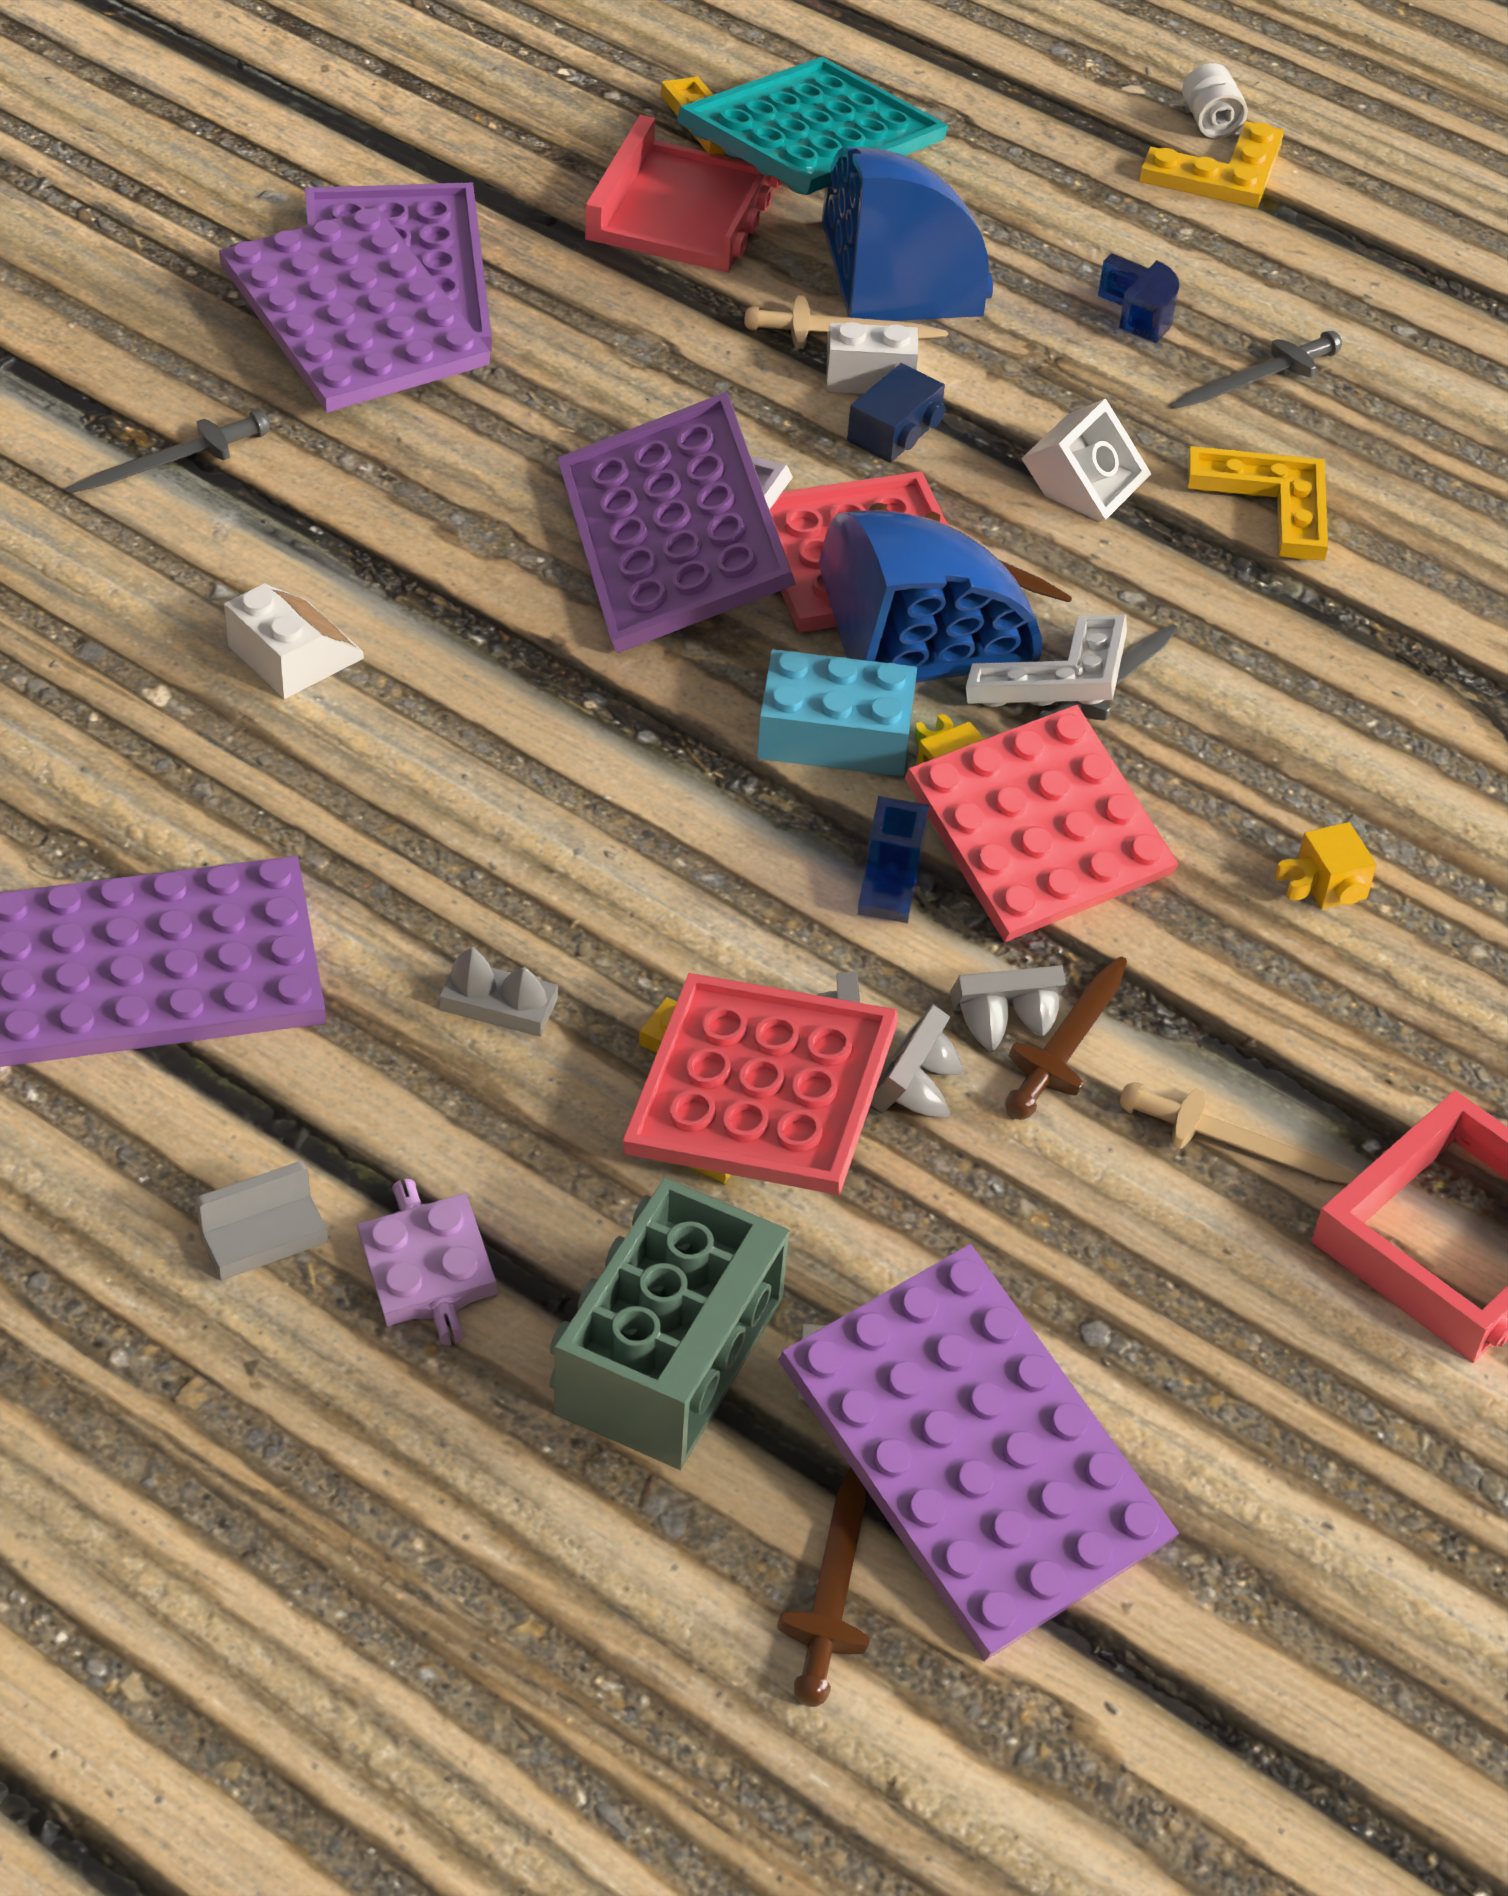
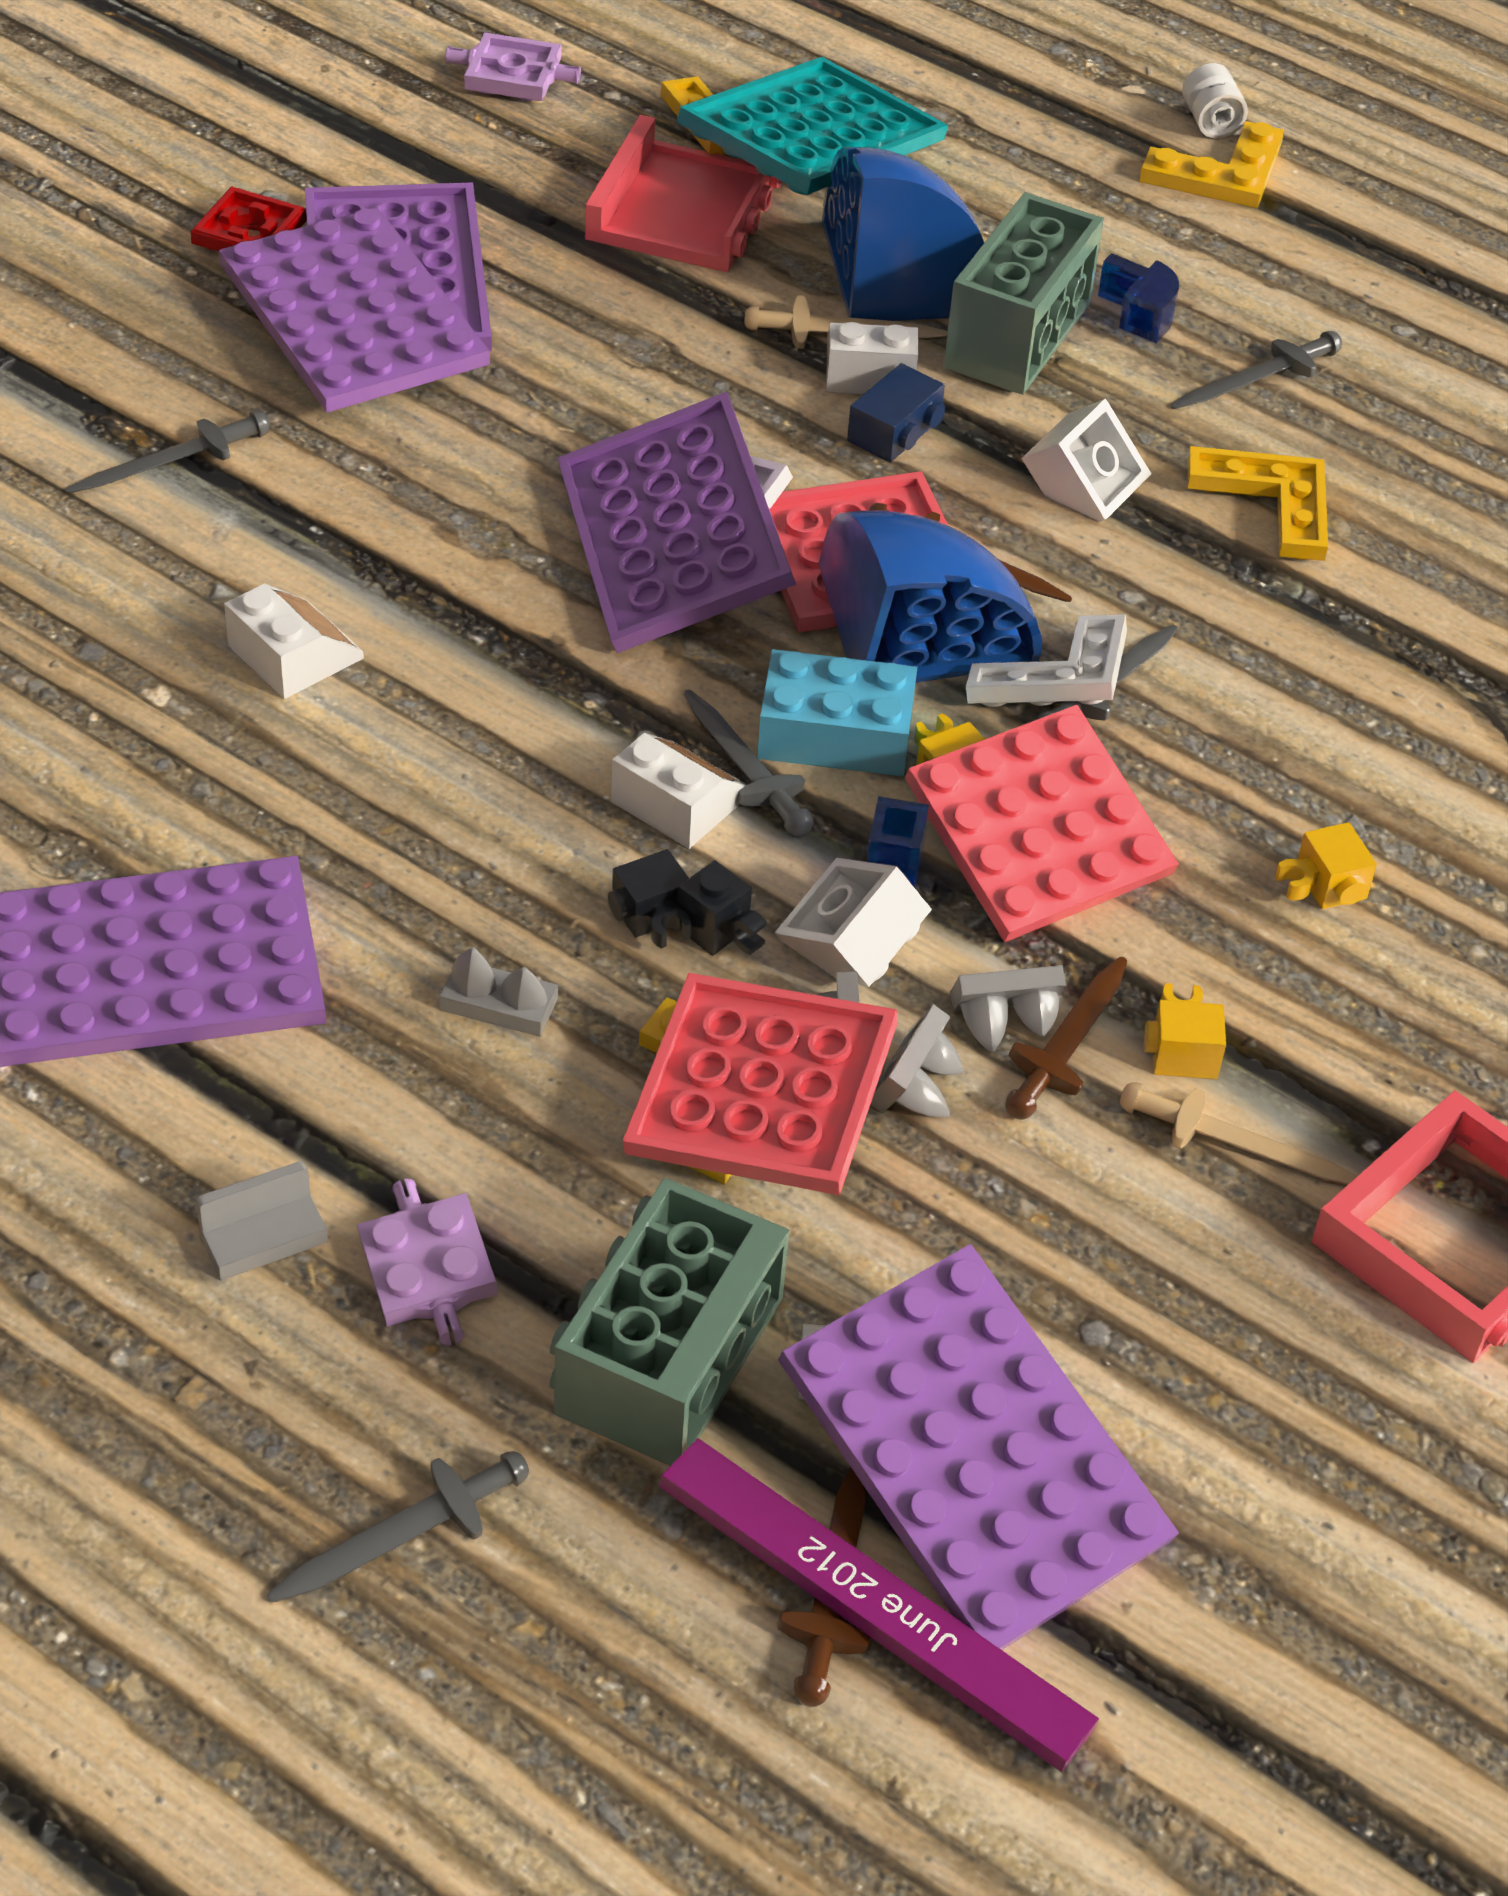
(242, 211): none -> red piece
(452, 1500): none -> dark grey sword
(512, 66): none -> lavender plate
(646, 897): none -> black brick
(672, 788): none -> white slope
(720, 910): none -> black brick
(764, 787): none -> dark grey sword
(855, 919): none -> white slope
(880, 1604): none -> magenta tile
(1022, 293): none -> sand green brick
(1186, 1036): none -> yellow brick

